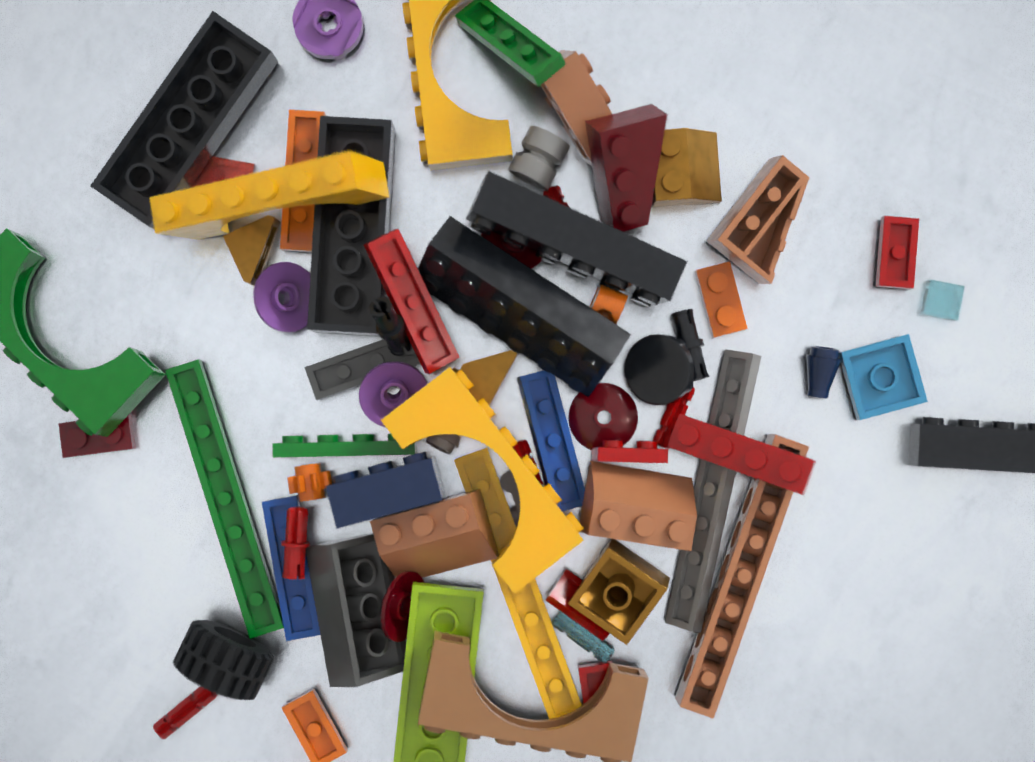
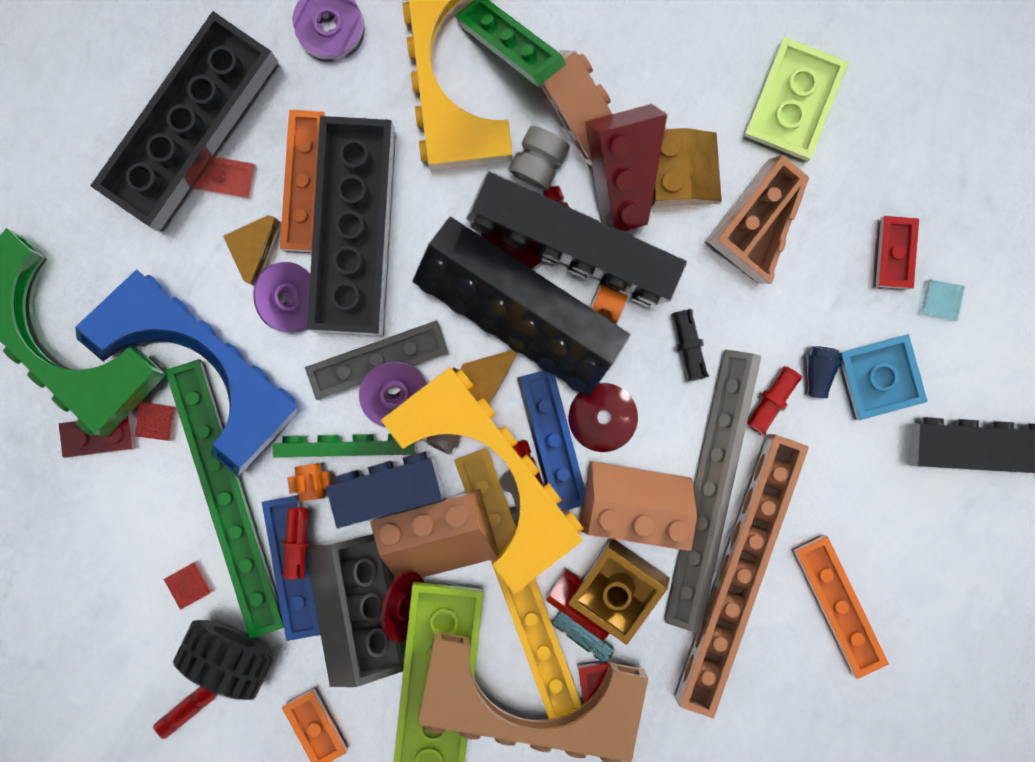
(144, 313): none -> blue arch
(155, 421): none -> clear red tile
(188, 585): none -> clear red tile
(208, 208): yellow arch -> none
(390, 326): black pin -> none
(411, 301): red plate -> none
(643, 453): red plate -> none
(659, 369): black tile -> none
(669, 419): red axle -> none
(720, 299): orange plate -> none
(741, 454): red plate -> none
(774, 400): none -> red pin
(796, 99): none -> yellowish green plate
(841, 607): none -> orange plate

